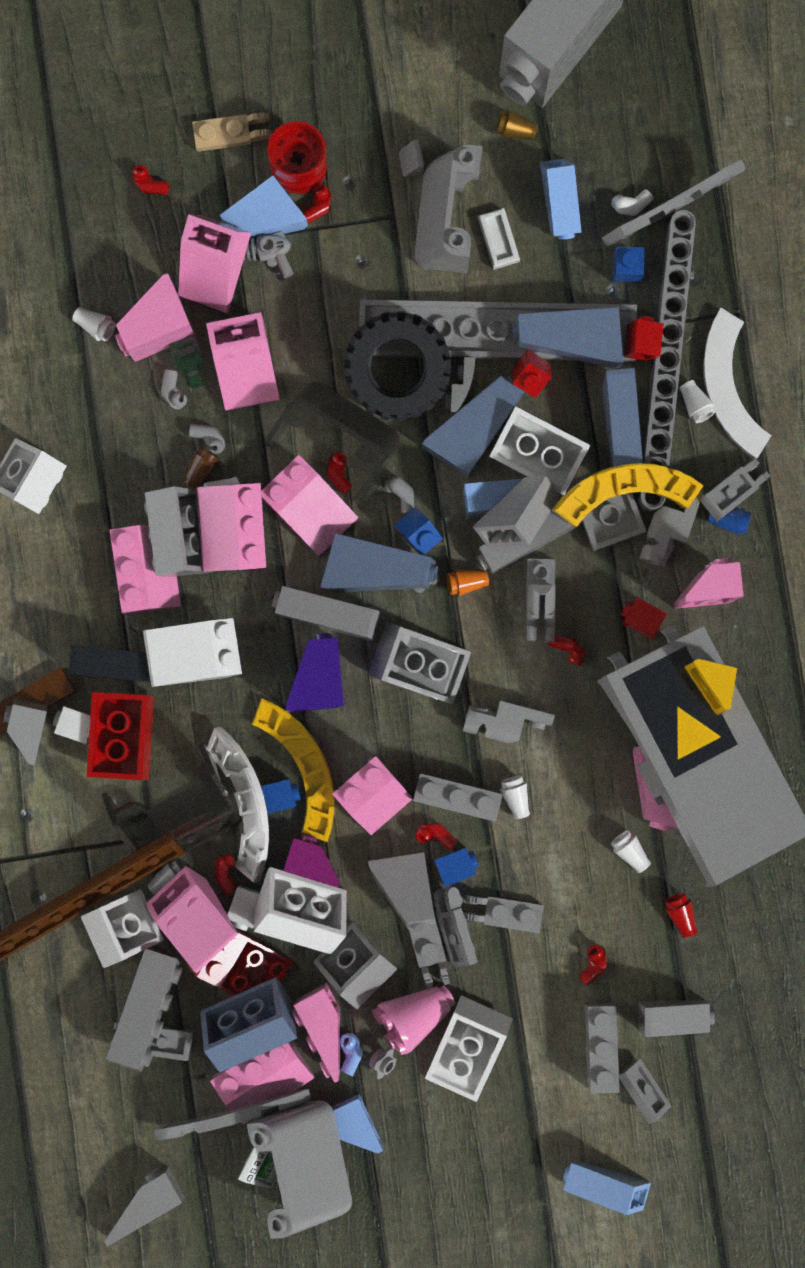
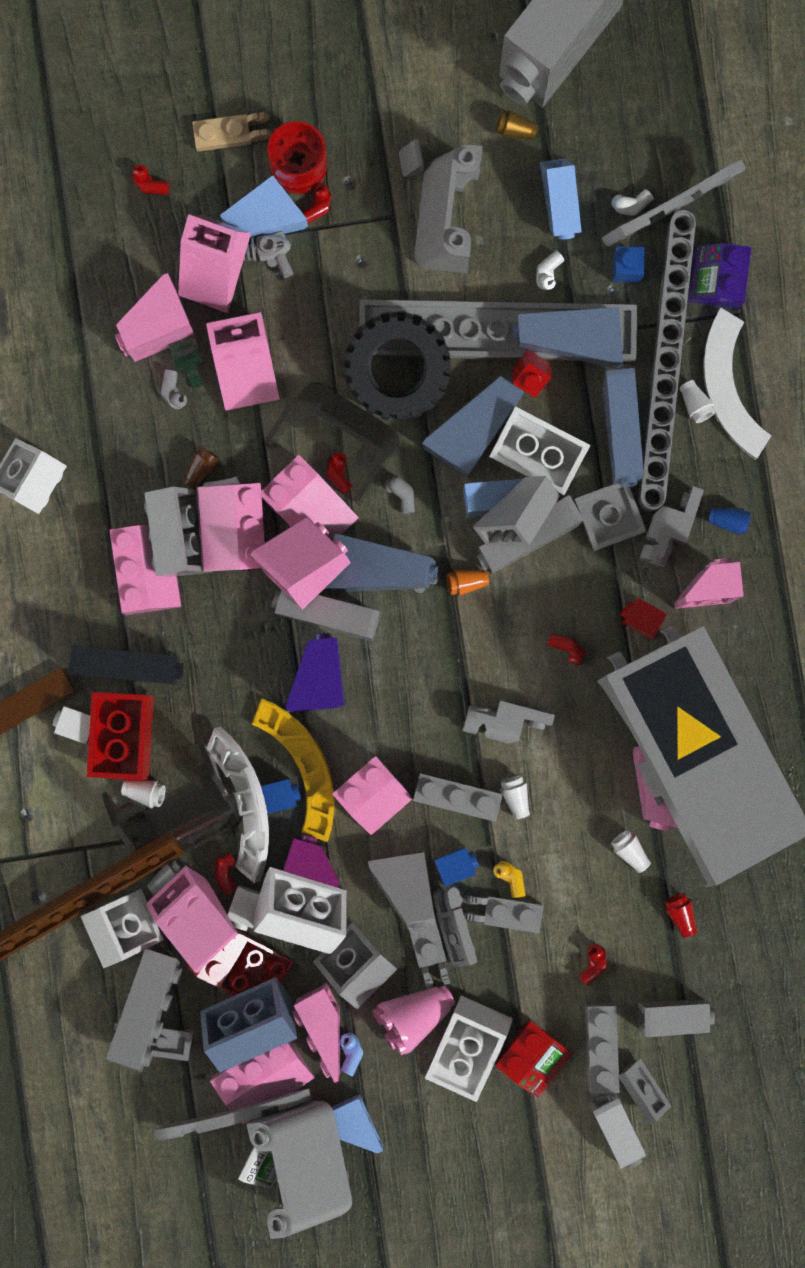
(25, 726): light grey slope -> none
(96, 324): white cone -> none
(144, 791): none -> white cone
(154, 1198): light grey slope -> none
(192, 652): white slope -> none
(210, 435): light grey arm -> none
(302, 560): none -> bright pink slope
(382, 1062): light grey plate -> none
(418, 531): blue brick -> none
(419, 663): light grey slope -> none
(435, 832): red arm -> none
(457, 397): light grey slope -> none
(498, 238): white tile -> none
(511, 875): none -> yellow arm
(533, 1058): none -> red slope
(540, 598): light grey plate -> none
(545, 271): none -> white arm
(606, 1187): light blue slope -> none
(617, 1129): none -> light grey slope
(624, 480): yellow tile -> none
(643, 339): red brick -> none
(714, 682): yellow slope -> none
(719, 275): none -> dark purple slope
(733, 491): light grey hinge -> none

